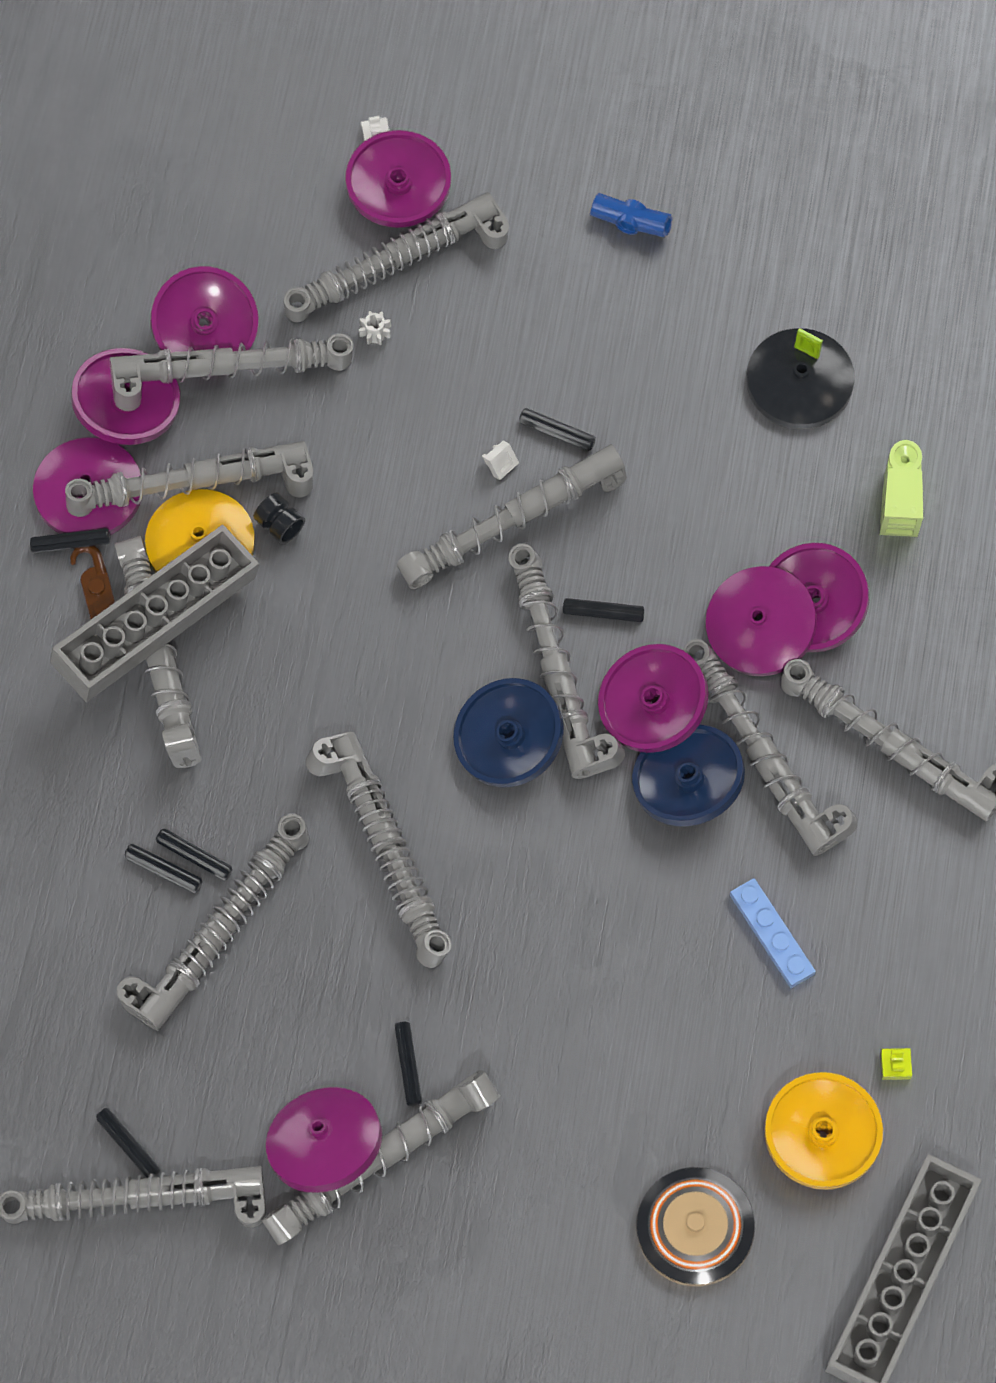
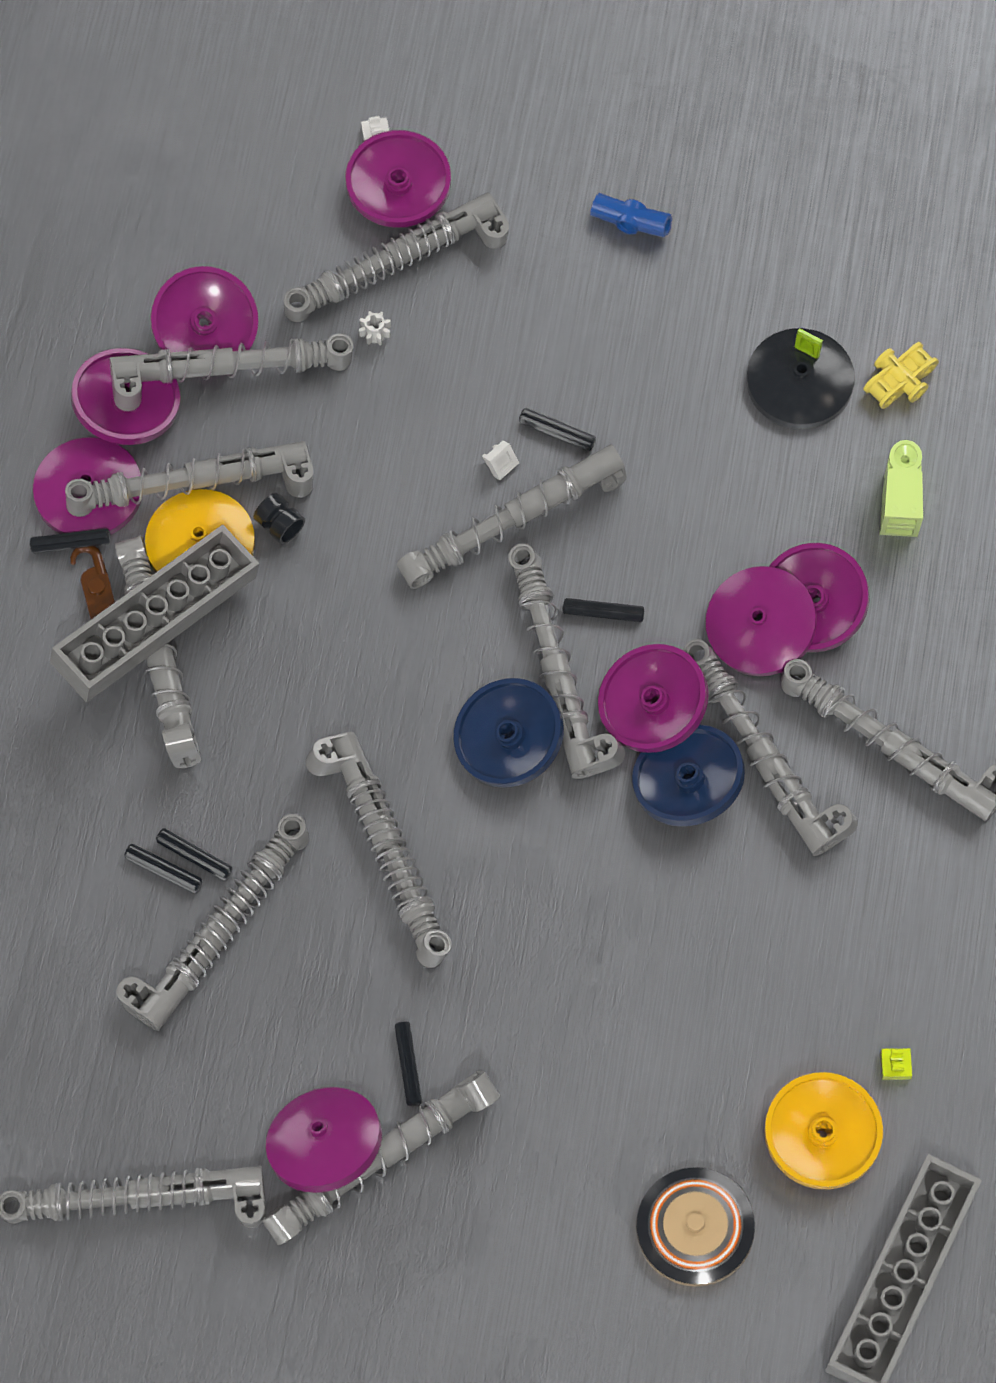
(127, 1142): black axle -> none
(772, 933): light blue plate -> none
(901, 375): none -> light yellow axle

